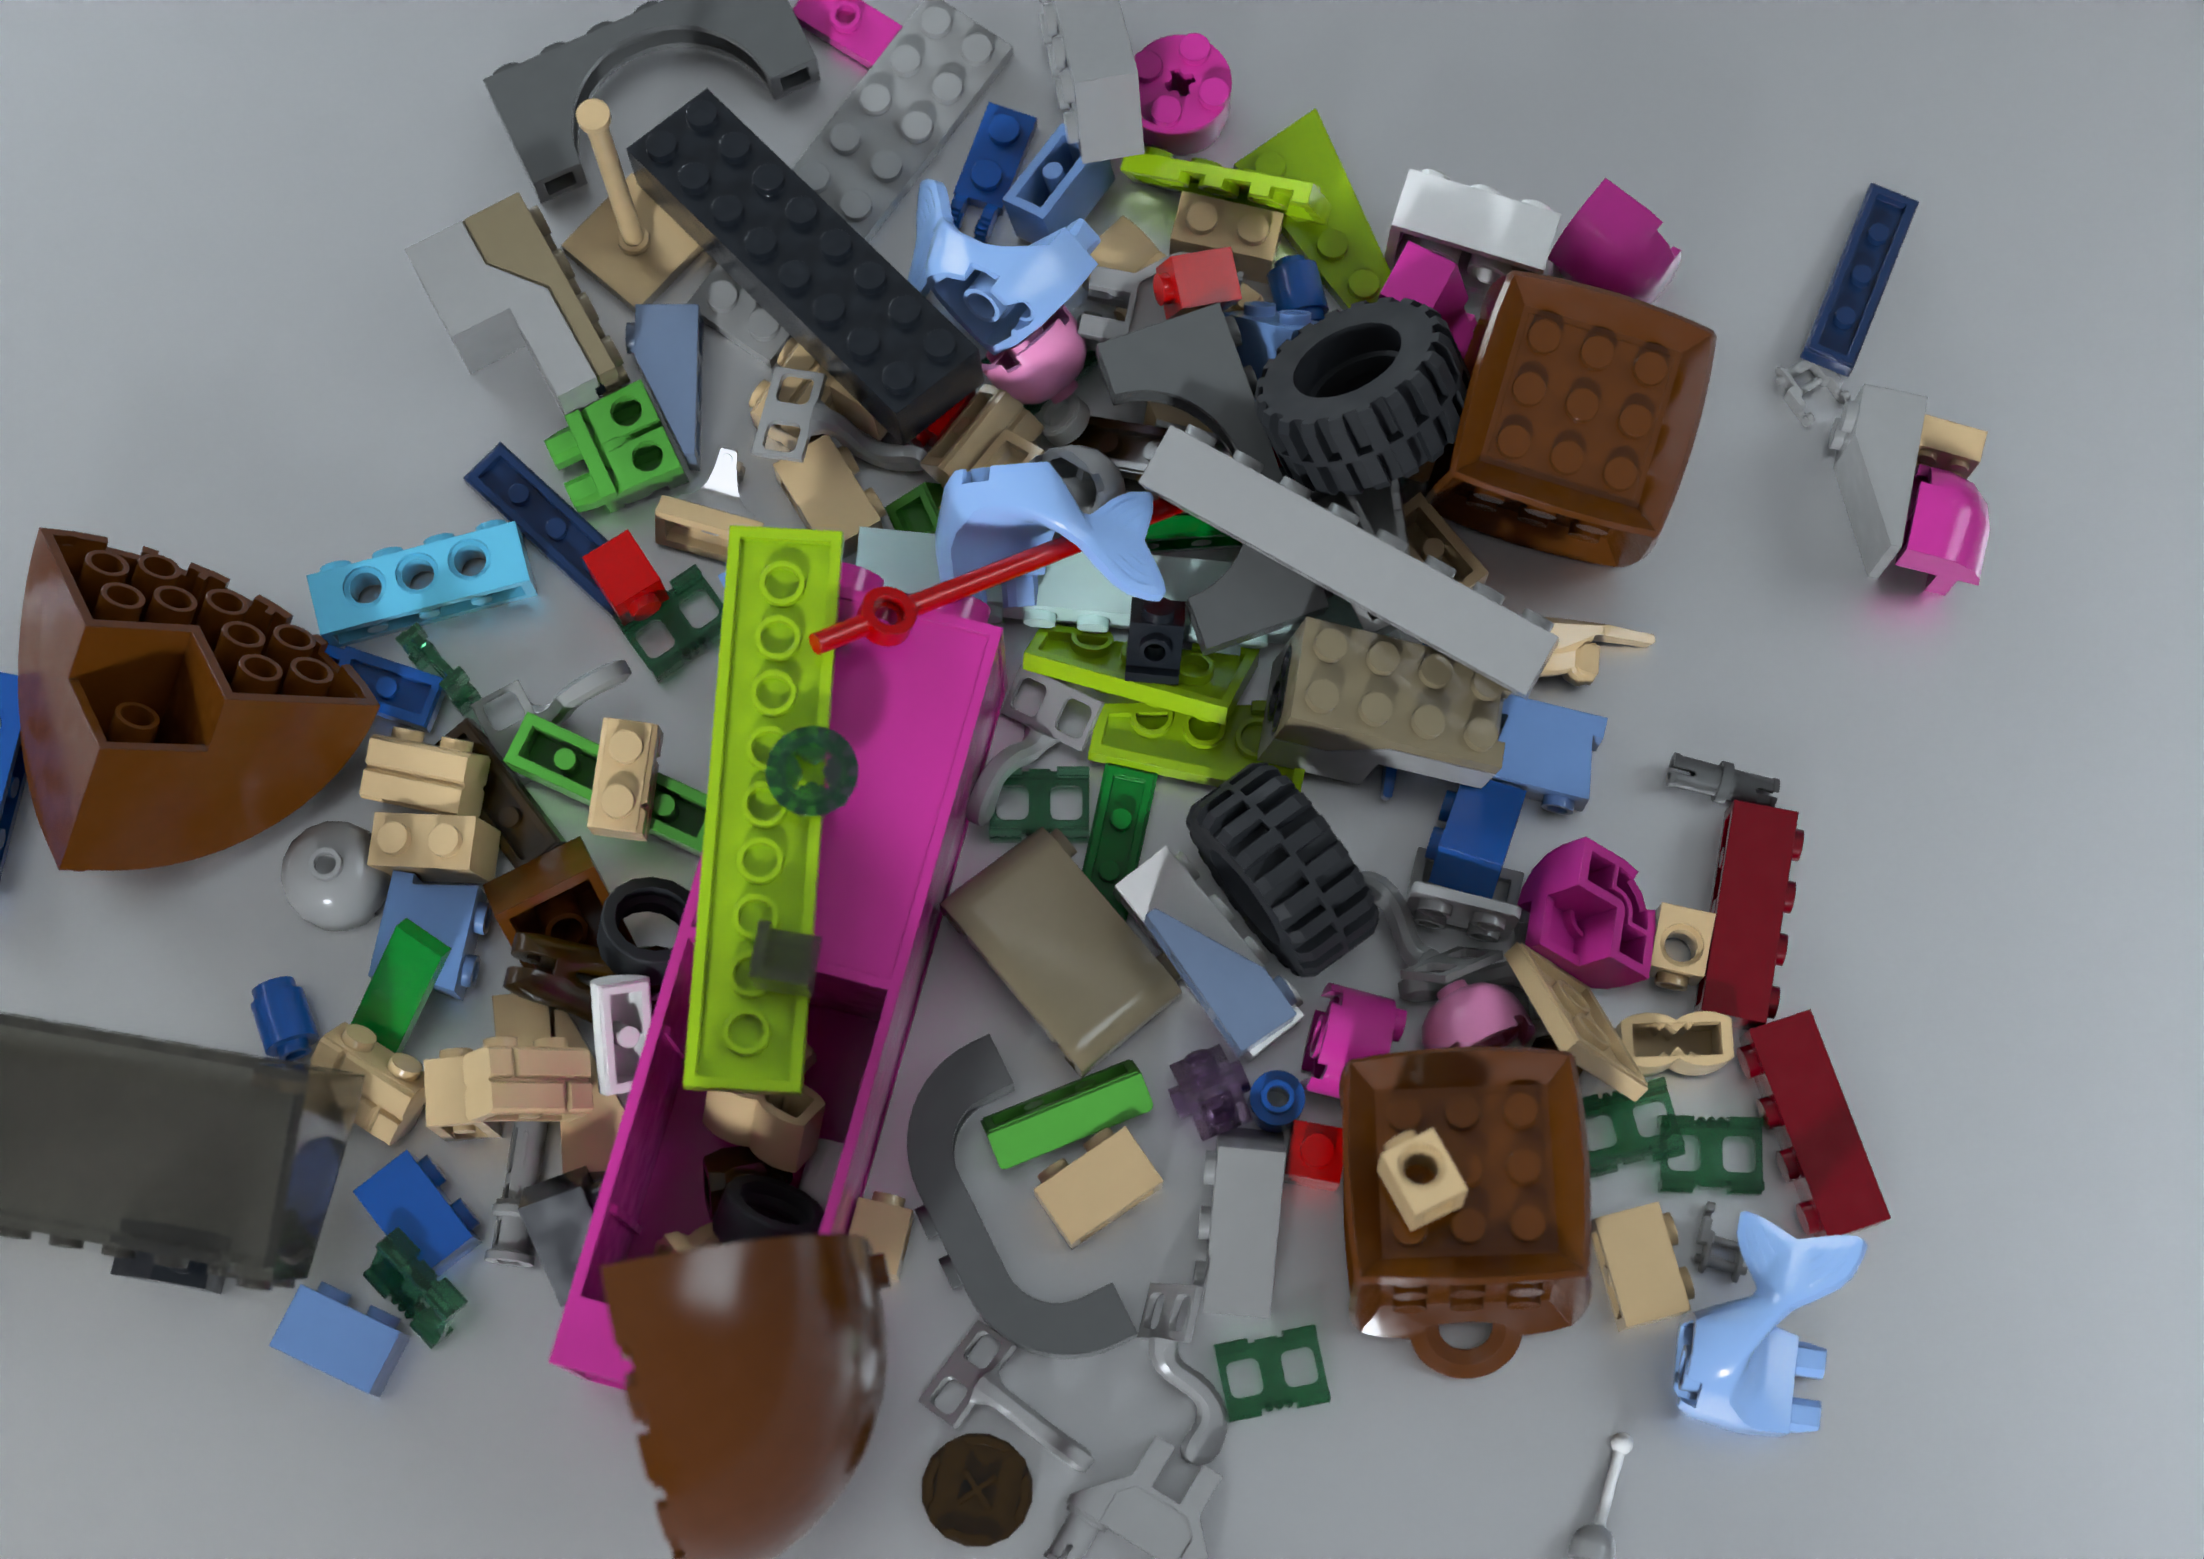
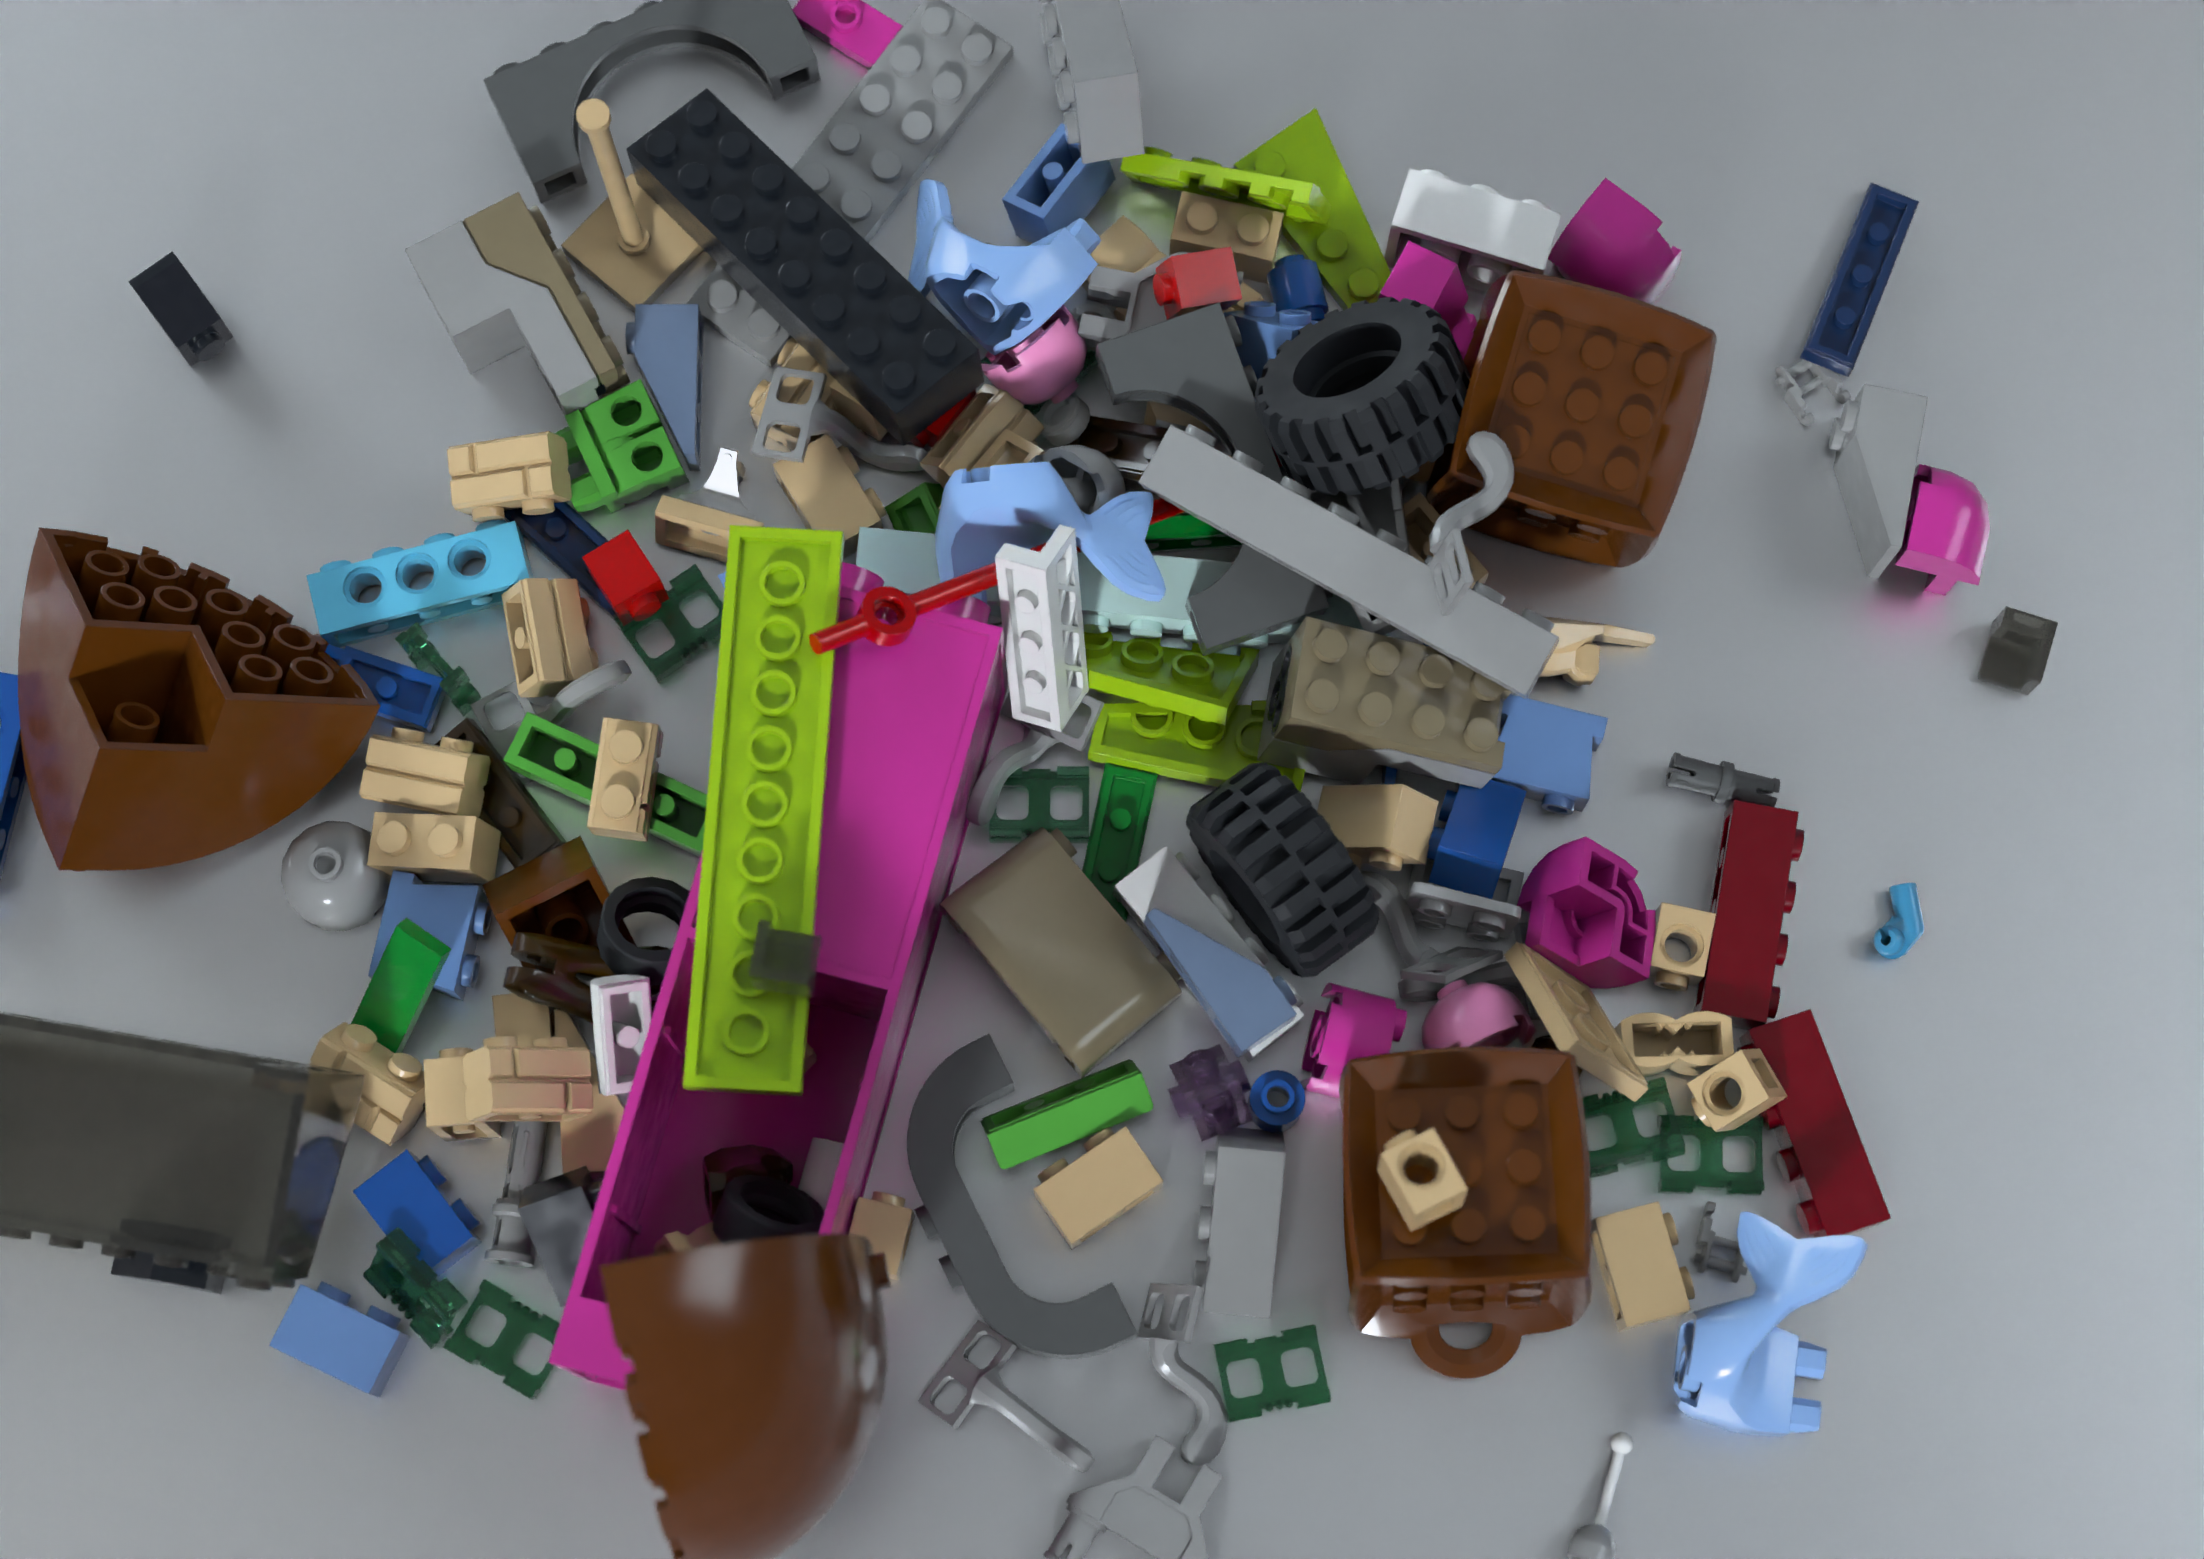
(181, 309): none -> black slope
(283, 1019): blue brick -> none
(500, 1356): none -> clear green piece
(509, 475): none -> tan brick
(547, 635): none -> tan brick
(774, 1127): tan brick -> none
(813, 745): clear green gear -> none
(977, 1490): dark brown tile -> none
(992, 166): blue hinge -> none
(1043, 629): none -> white fence
(1155, 641): black brick -> none
(1202, 77): dark pink brick -> none
(1314, 1156): red brick -> none
(1380, 823): none -> tan brick
(1497, 469): none -> light grey piece
(1758, 1090): none -> tan brick
(1905, 925): none -> dark azure arm
(1950, 446): tan piece -> none
(2017, 650): none -> clear smoke panel

